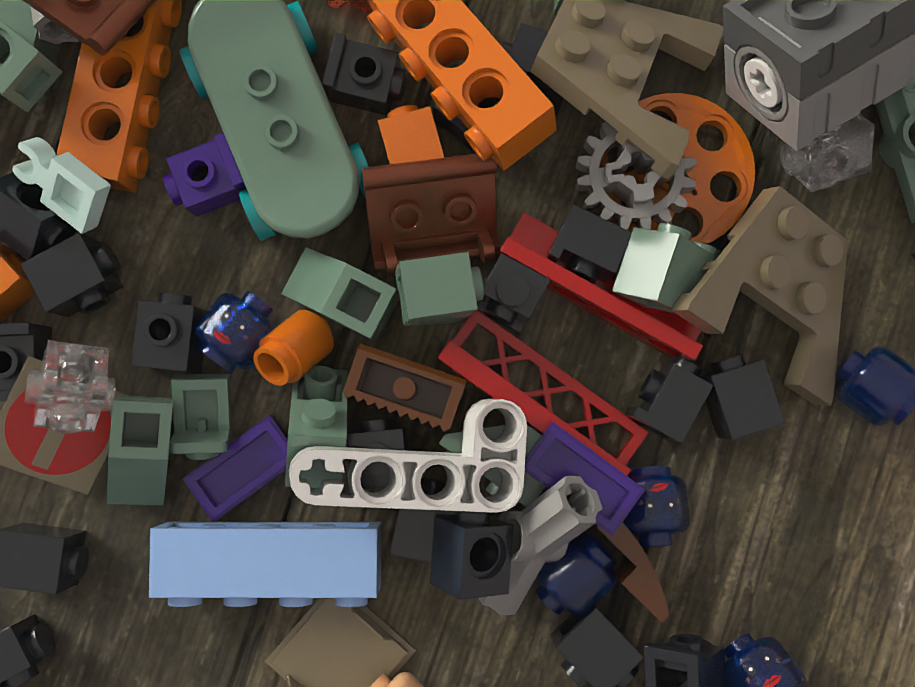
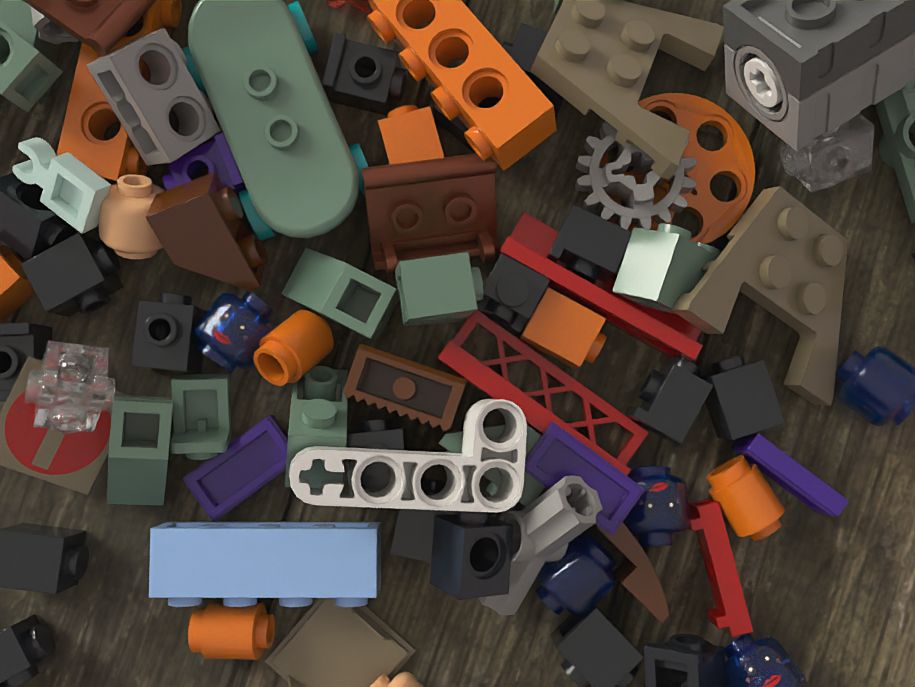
(123, 217): none -> light nougat head
(146, 106): none -> light grey brick
(205, 232): none -> reddish brown slope
(231, 631): none -> orange brick
(564, 330): none -> orange brick
(730, 609): none -> red piece
(745, 498): none -> orange brick
(790, 475): none -> dark purple tile

